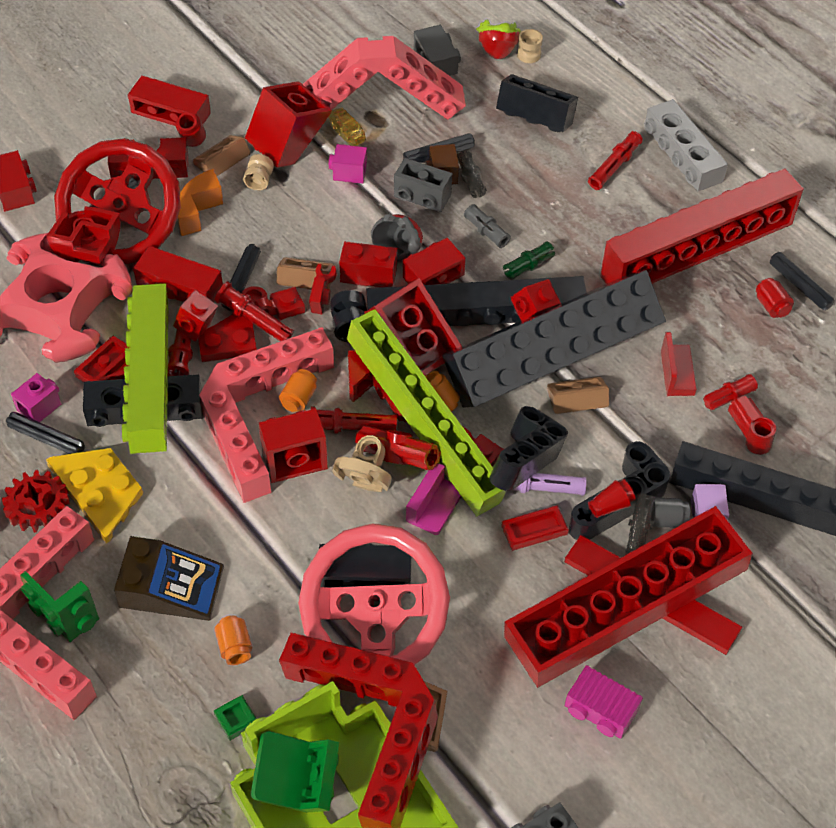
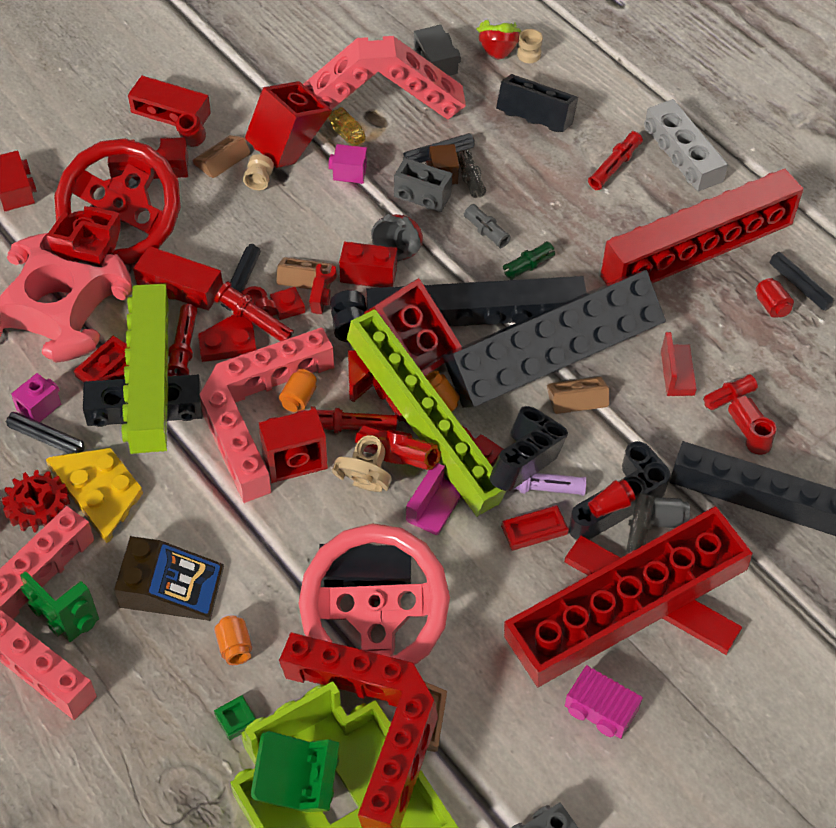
(195, 315): red brick -> none
(197, 195): orange brick -> none
(435, 264): red brick -> none
(535, 299): red bracket -> none
(707, 496): lavender brick -> none

